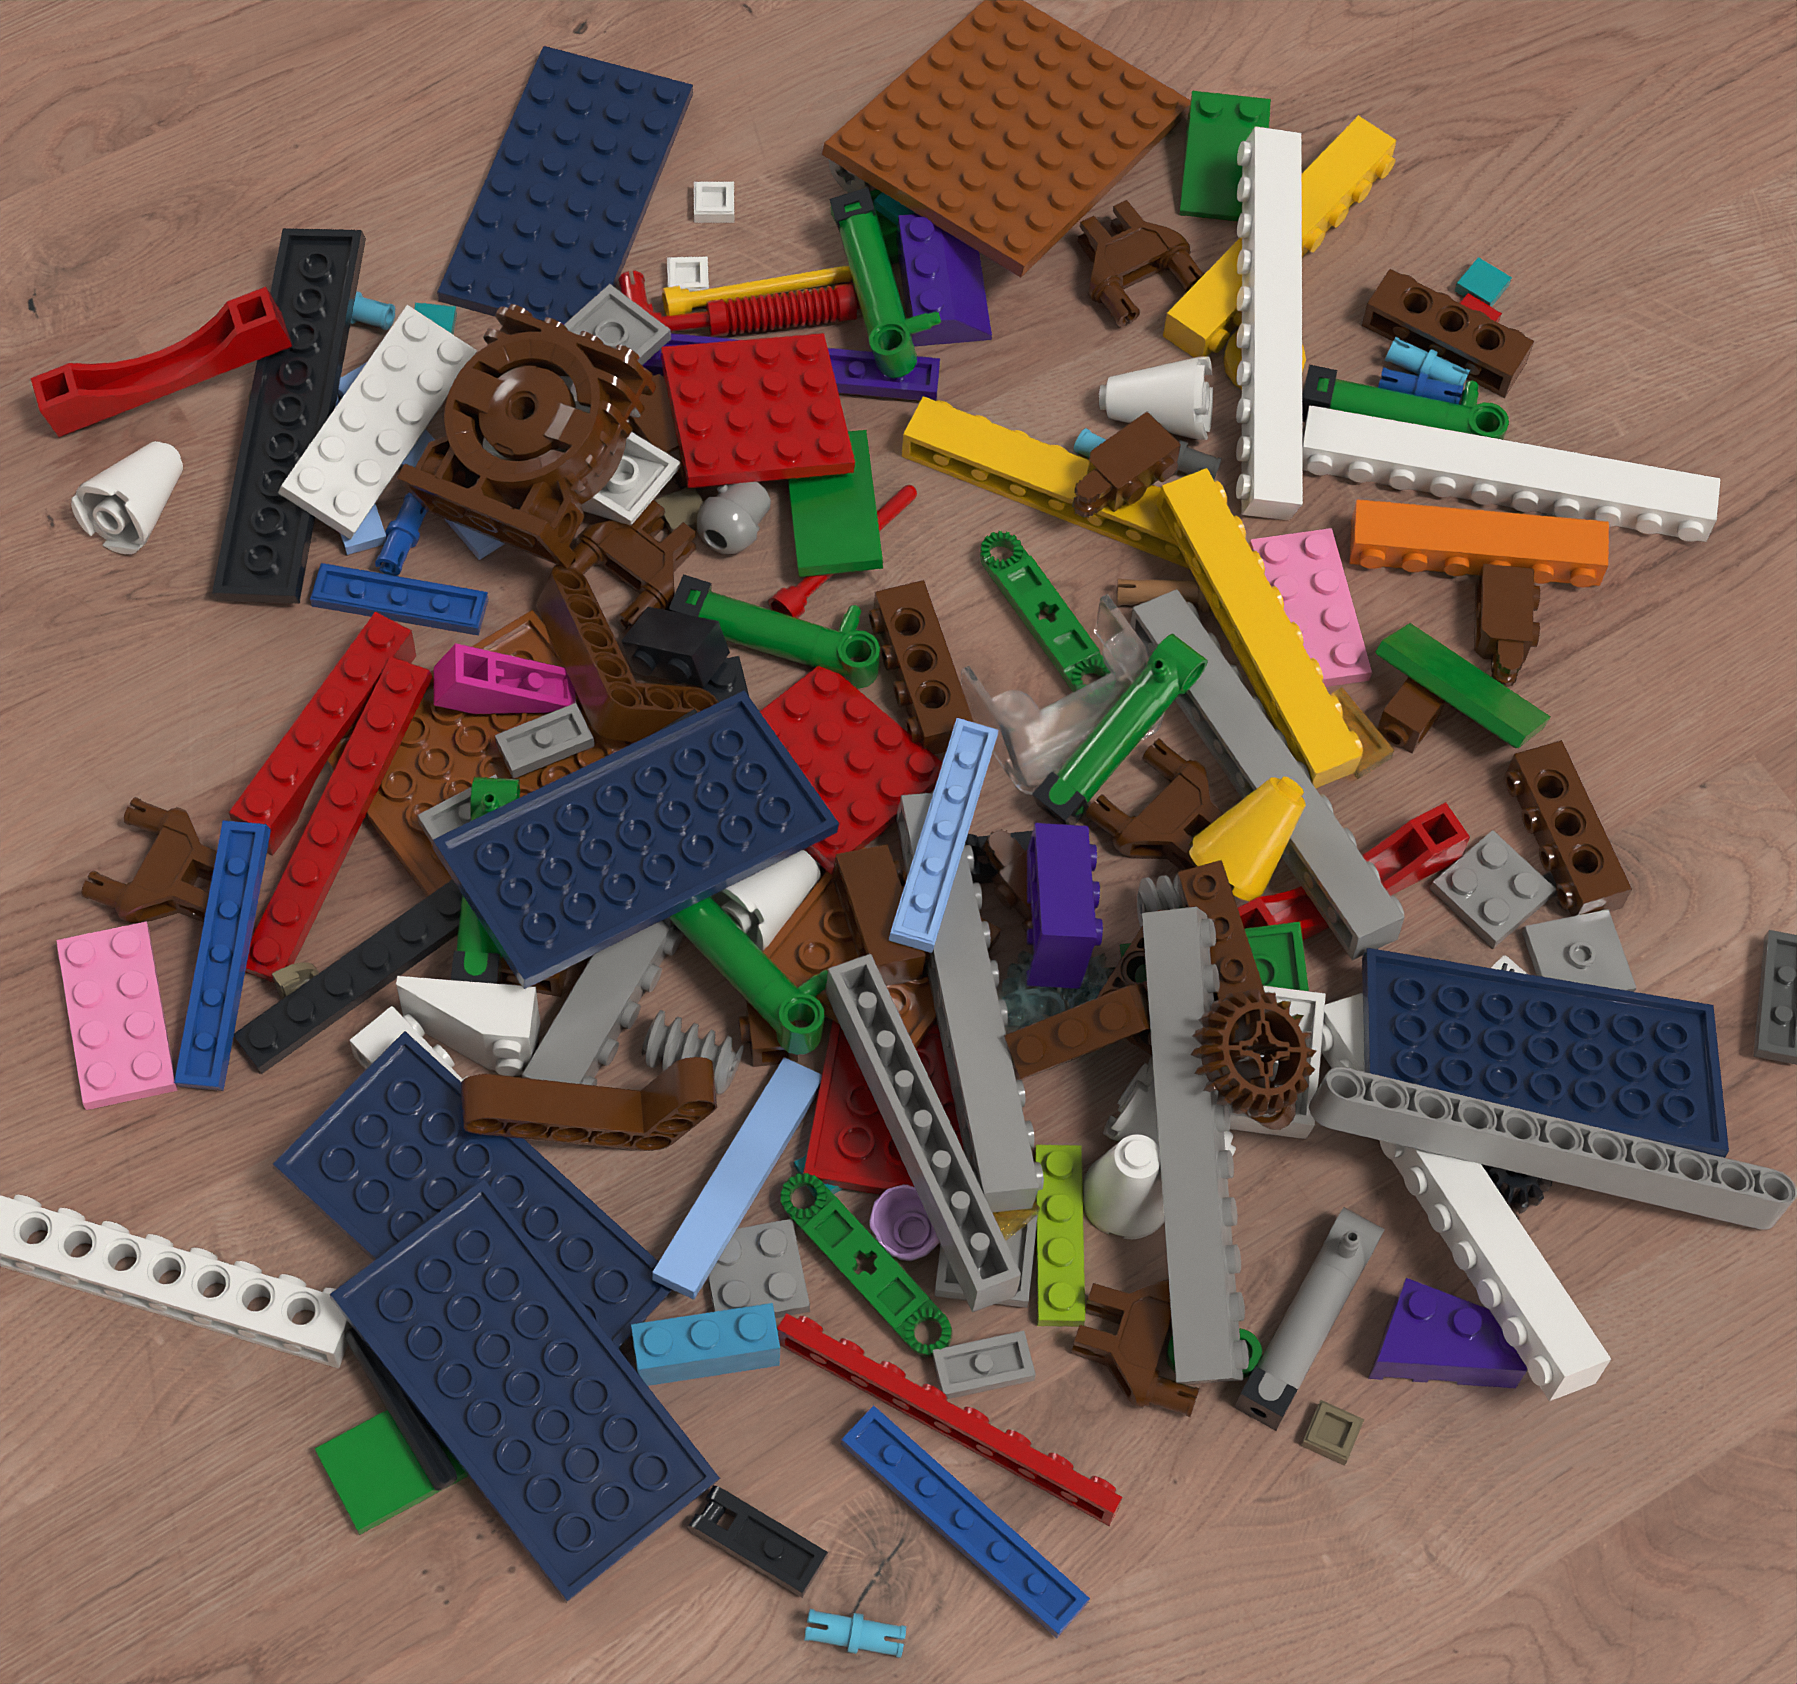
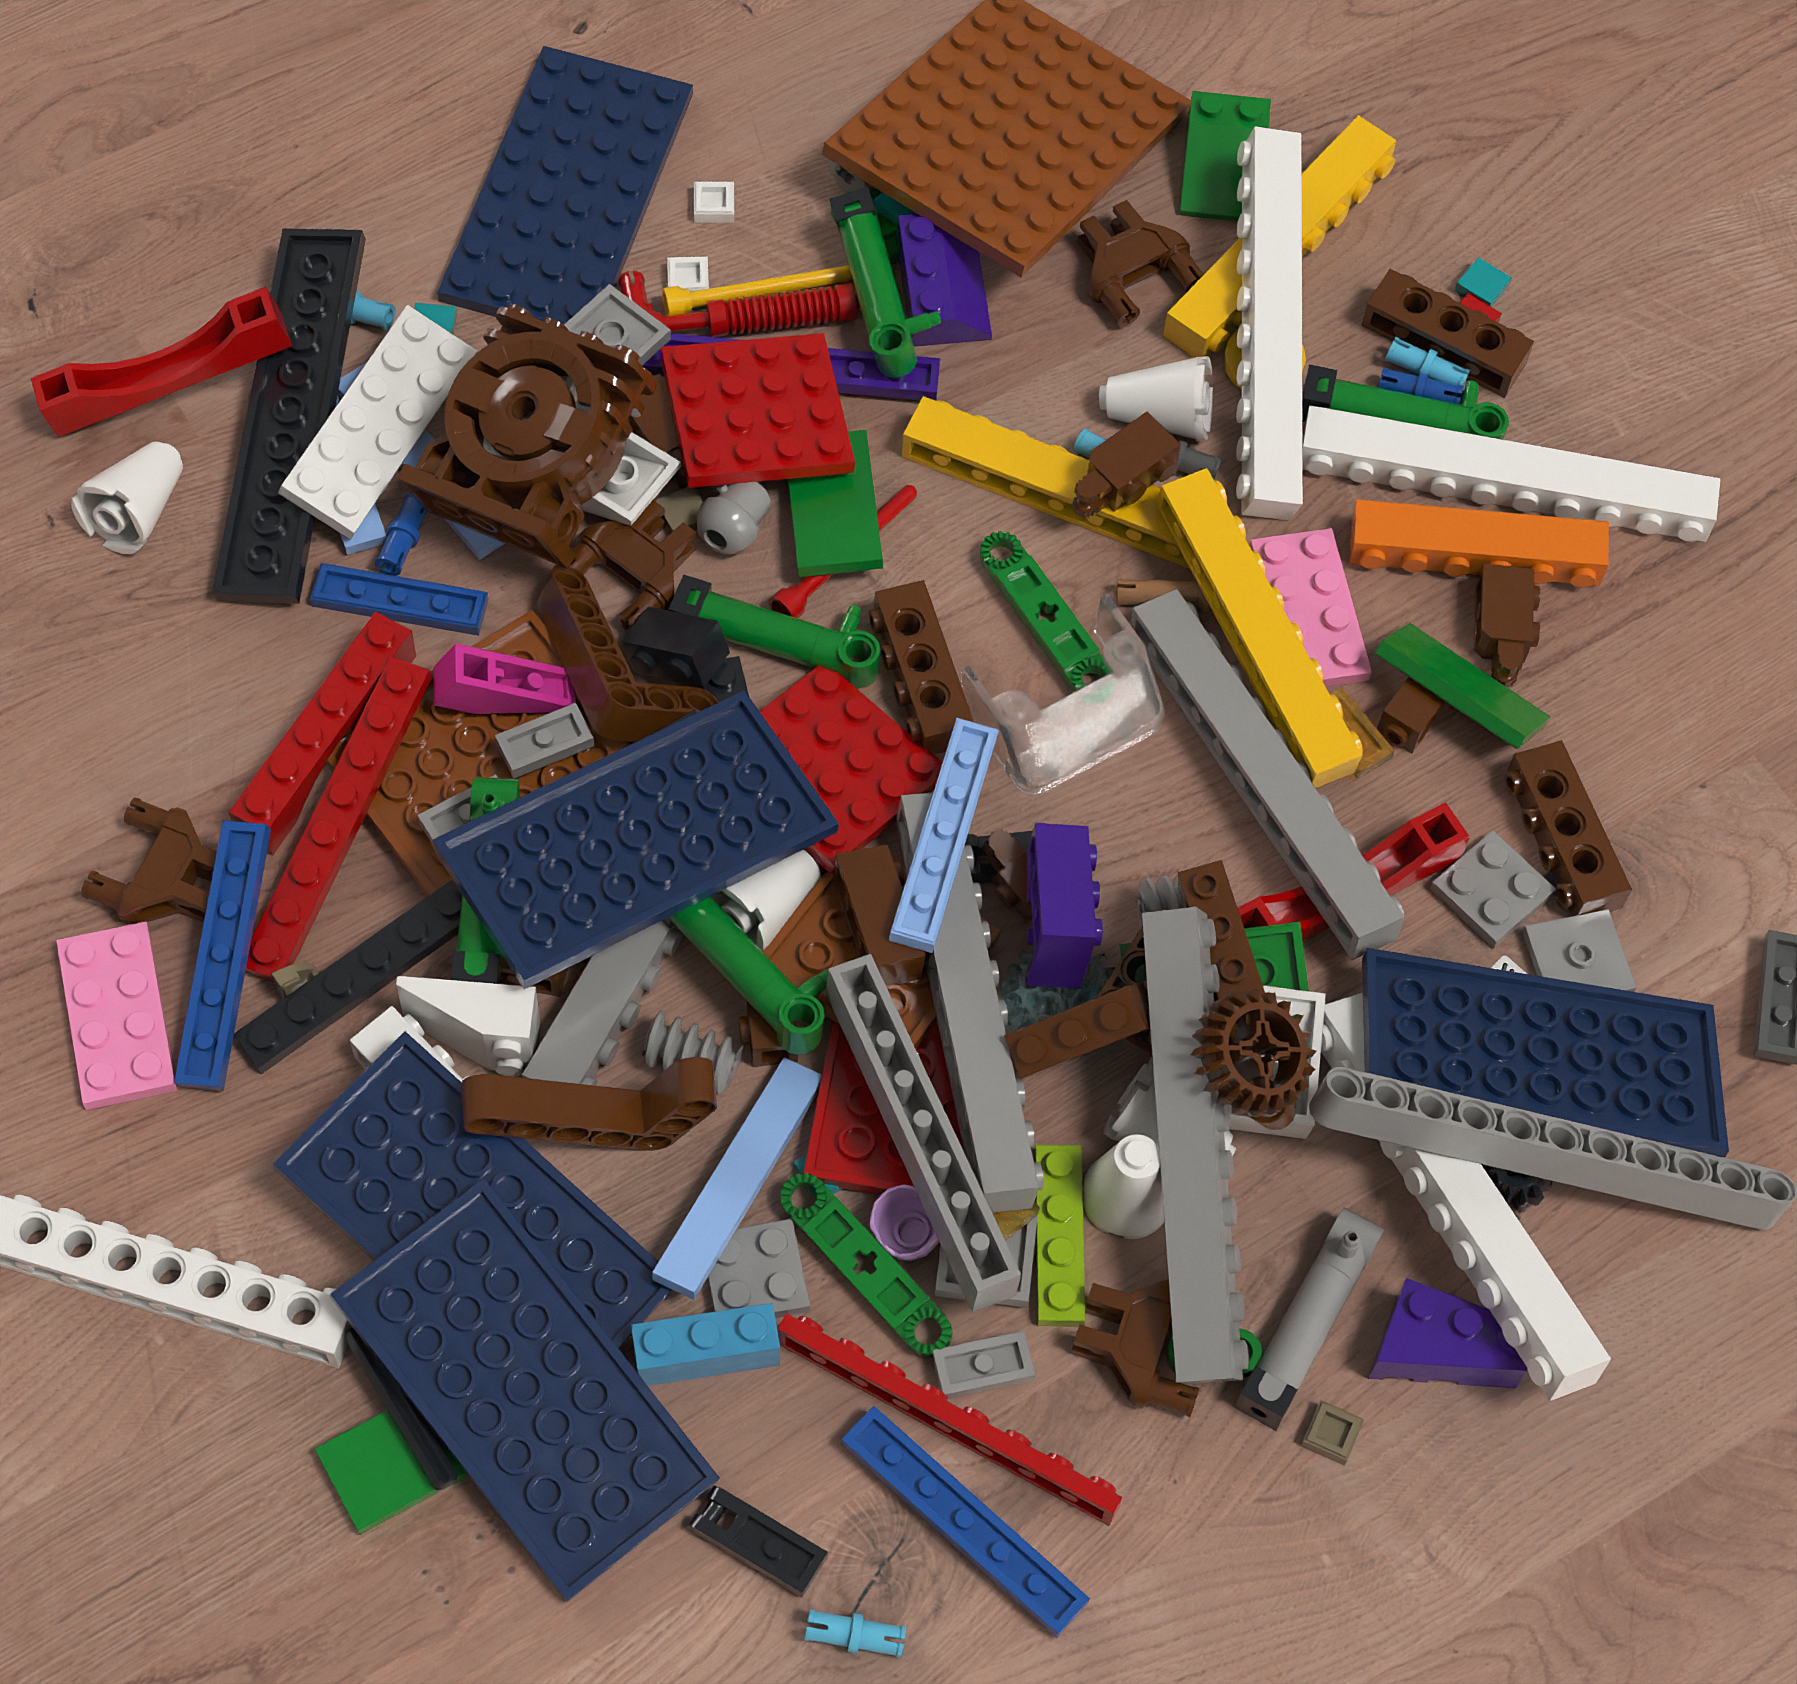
(1169, 672): green piece -> none
(1170, 819): reddish brown connector -> none
(1252, 836): yellow cone -> none

